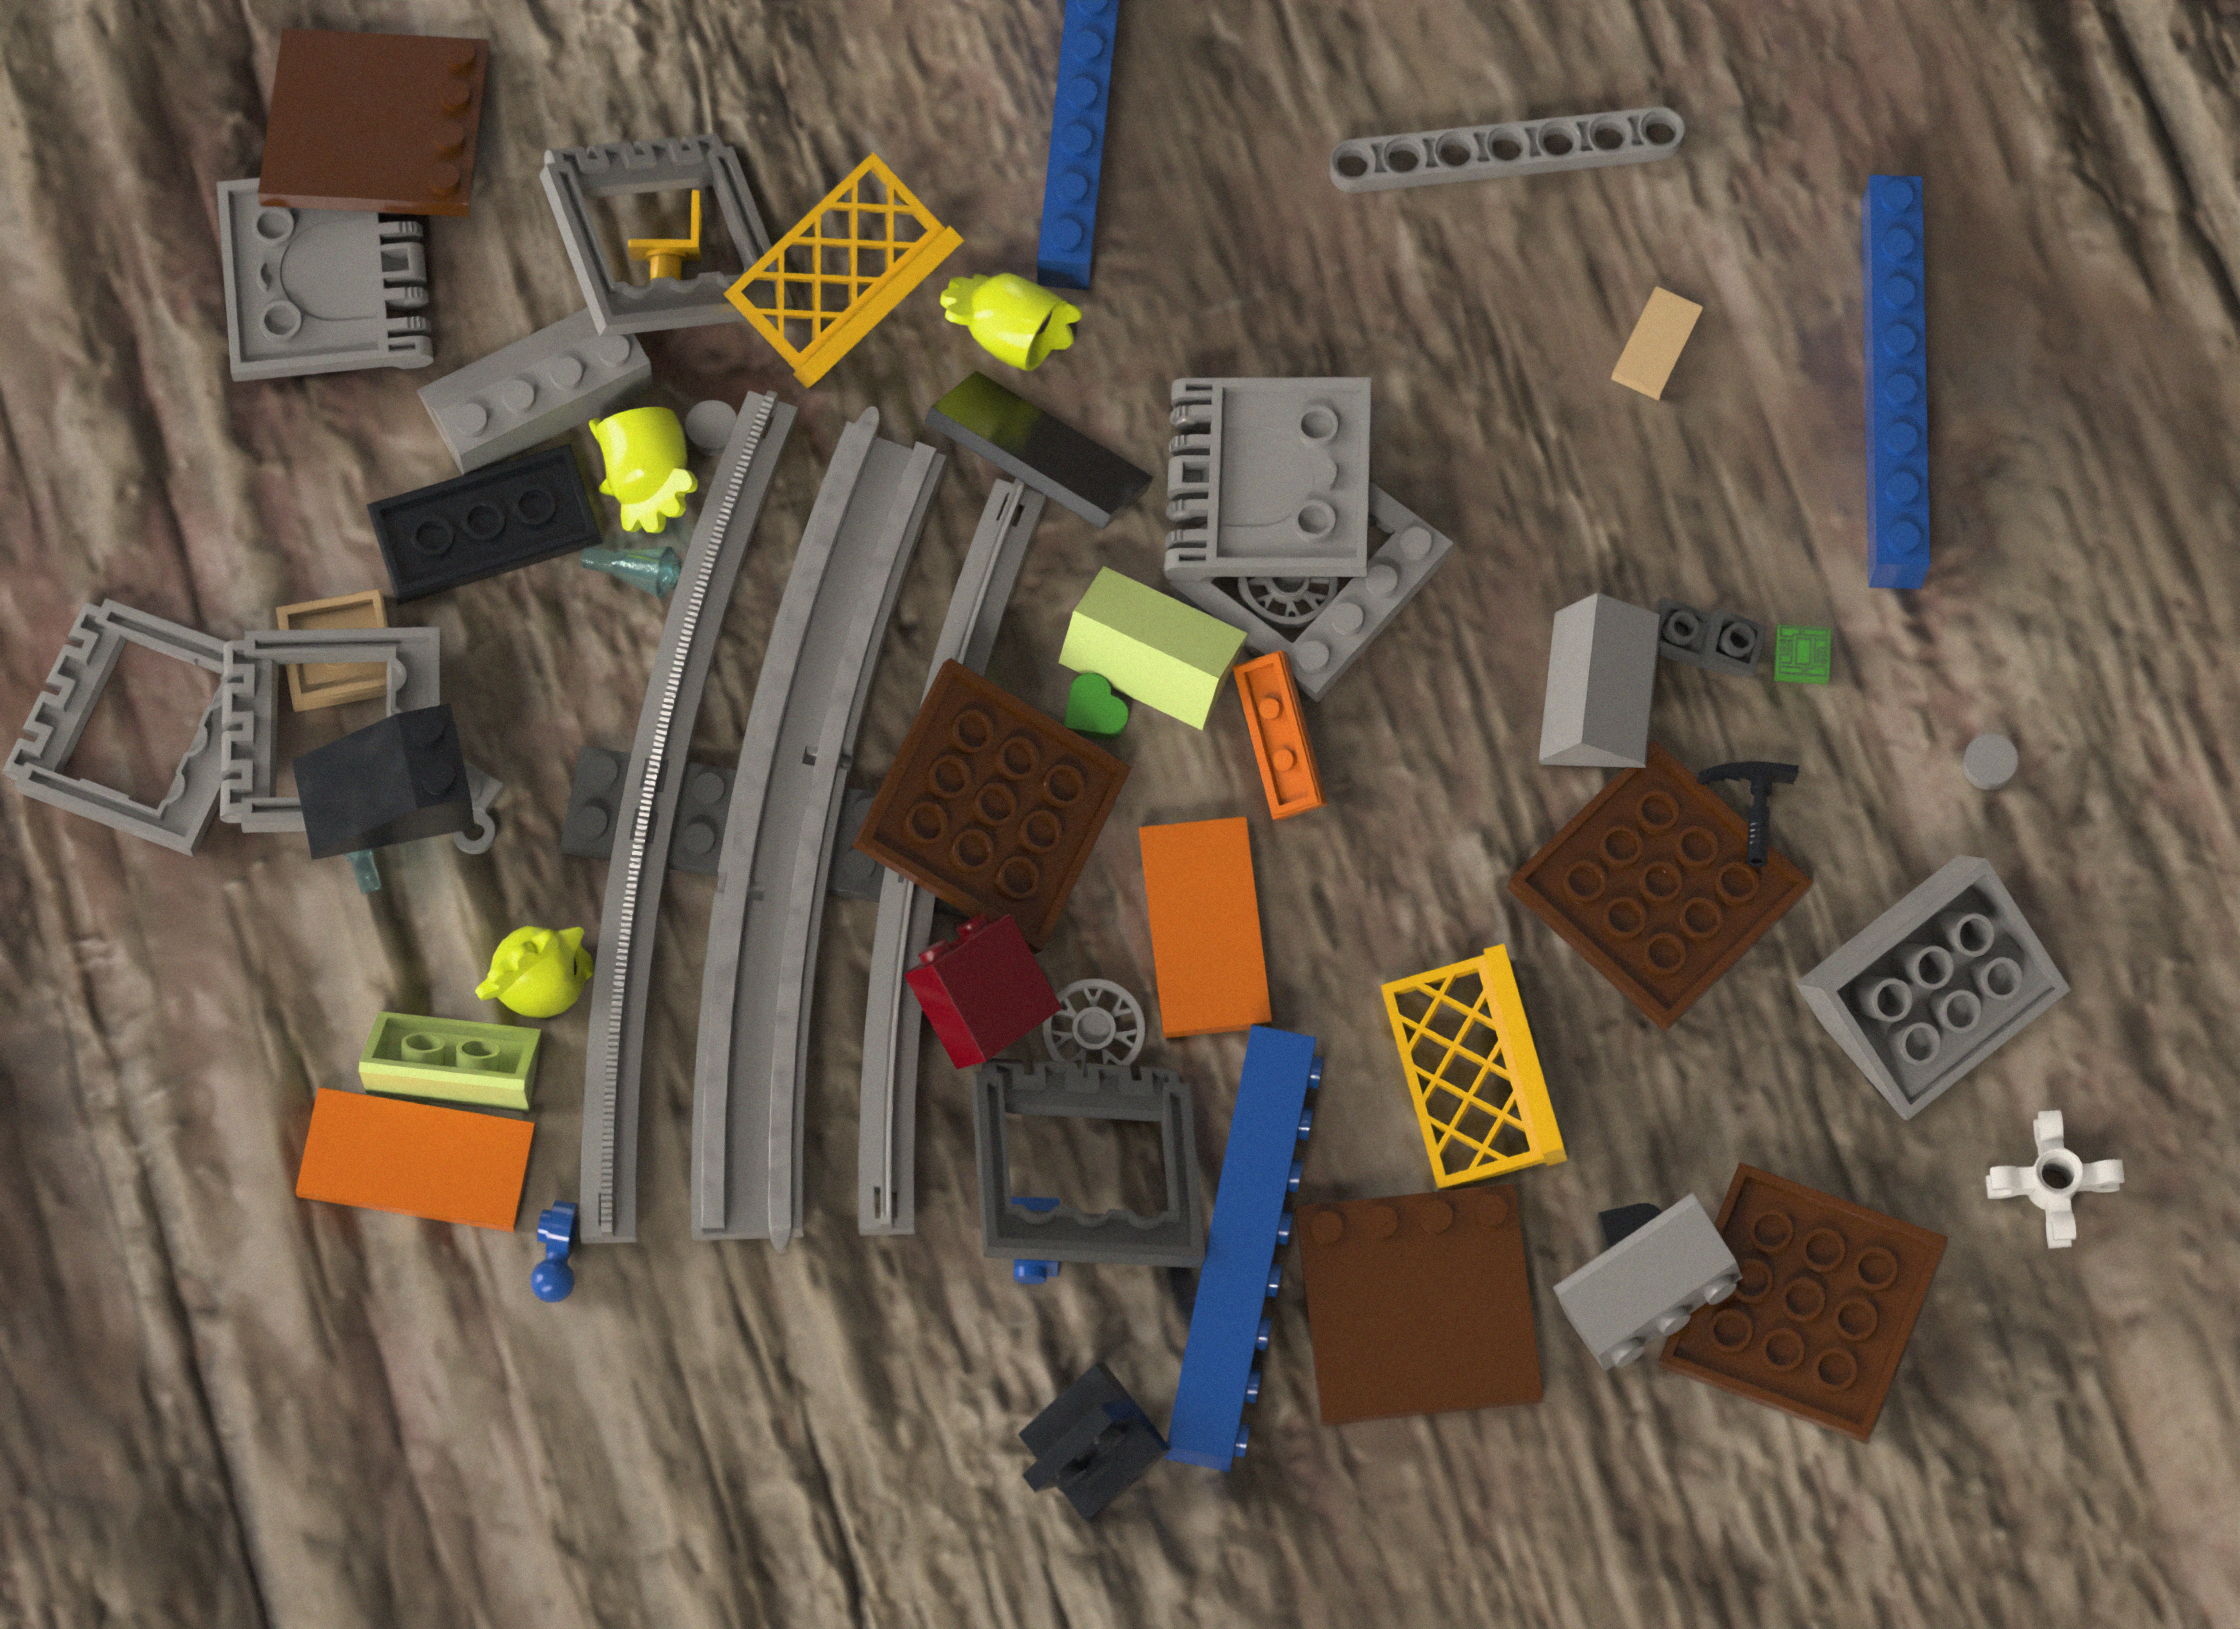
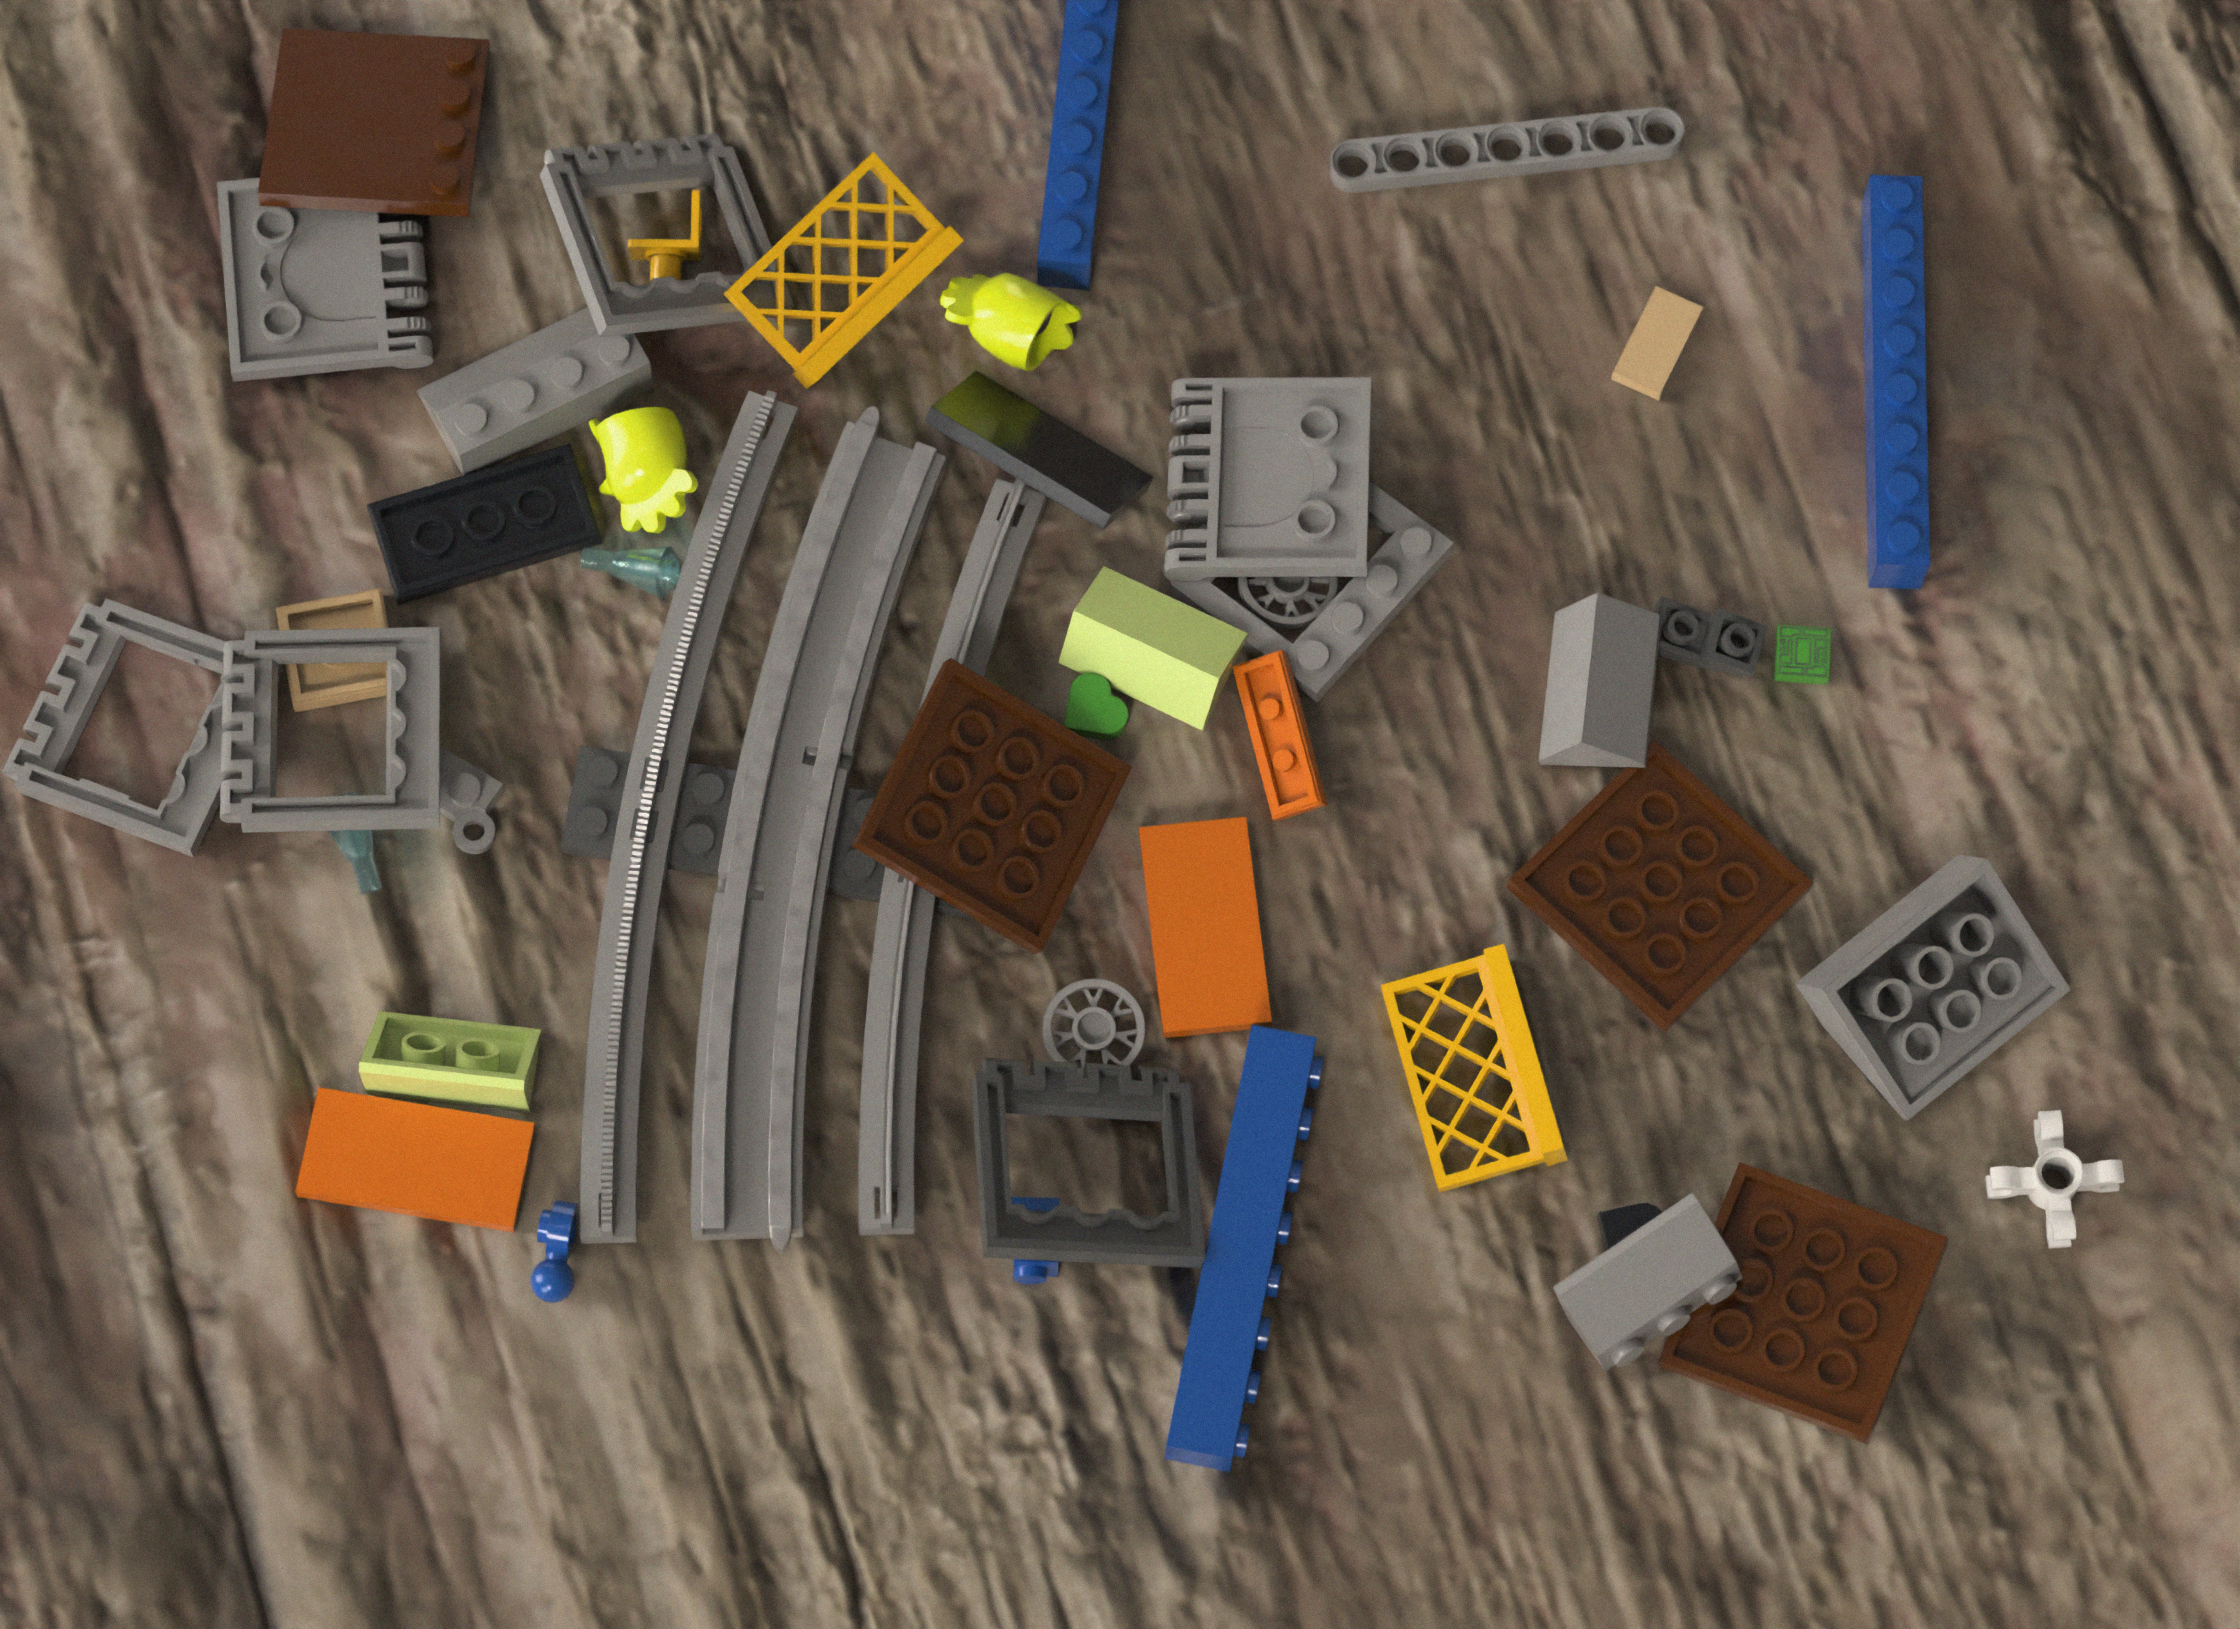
(385, 784): black slope -> none
(536, 971): neon yellow piece -> none
(710, 426): light grey tile -> none
(982, 989): dark red brick -> none
(1092, 1443): black bracket -> none
(1418, 1304): reddish brown plate -> none
(1761, 777): black piece -> none
(1990, 761): light grey tile -> none

